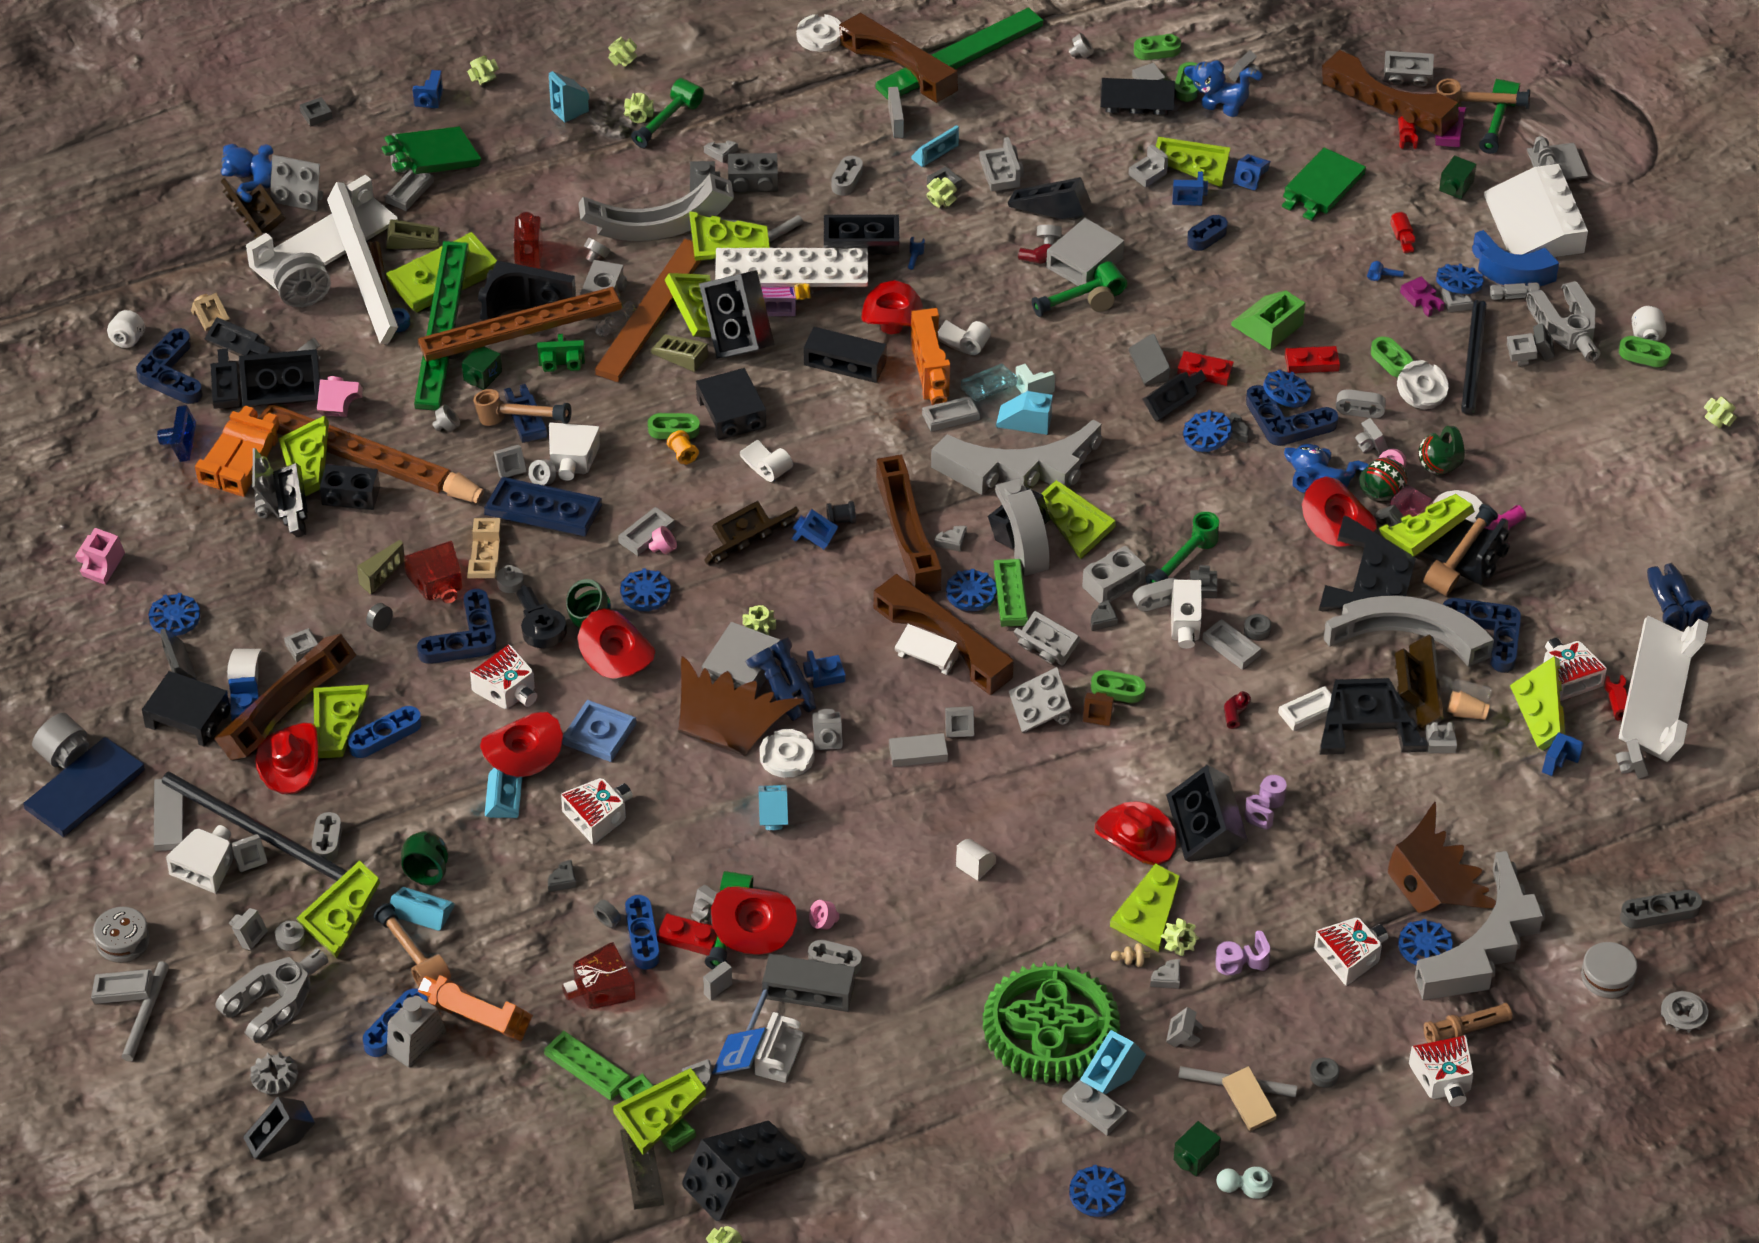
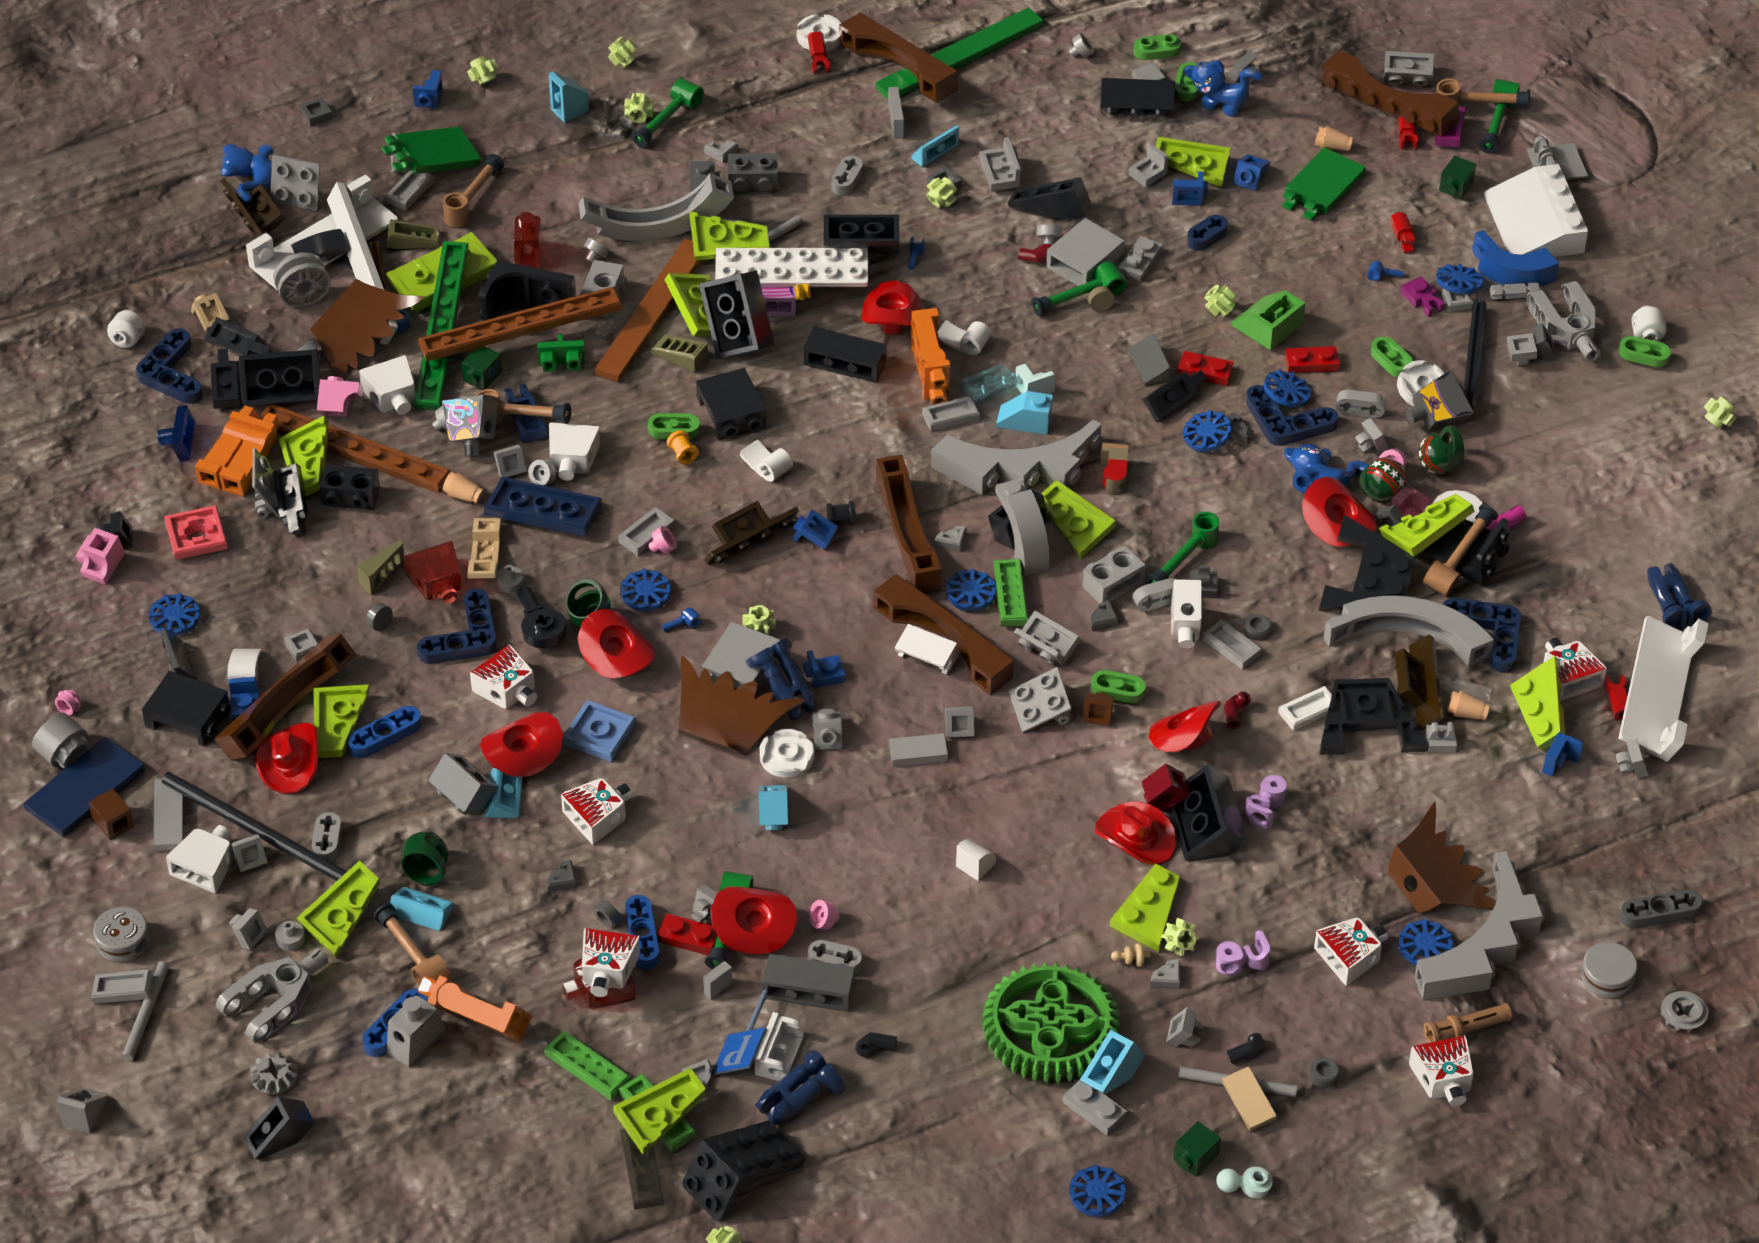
(68, 702): none -> bright pink plate
(81, 1108): none -> light grey slope
(111, 814): none -> reddish brown brick
(120, 527): none -> black tile
(198, 520): none -> coral piece
(327, 244): none -> black slope
(354, 321): none -> reddish brown piece
(389, 385): none -> white torso
(456, 204): none -> medium nougat piece
(462, 784): none -> brick
(471, 421): none -> torso
(608, 959): none -> torso
(688, 616): none -> blue hand
(784, 1102): none -> dark blue piece
(818, 51): none -> red bar
(873, 1042): none -> black arm
(1115, 459): none -> leg
(1140, 258): none -> light grey plate
(1165, 788): none -> dark red brick
(1184, 729): none -> red hat
(1220, 300): none -> yellowish green gear
(1254, 1046): none -> black arm
(1332, 139): none -> light nougat cone
(1440, 403): none -> dark grey torso

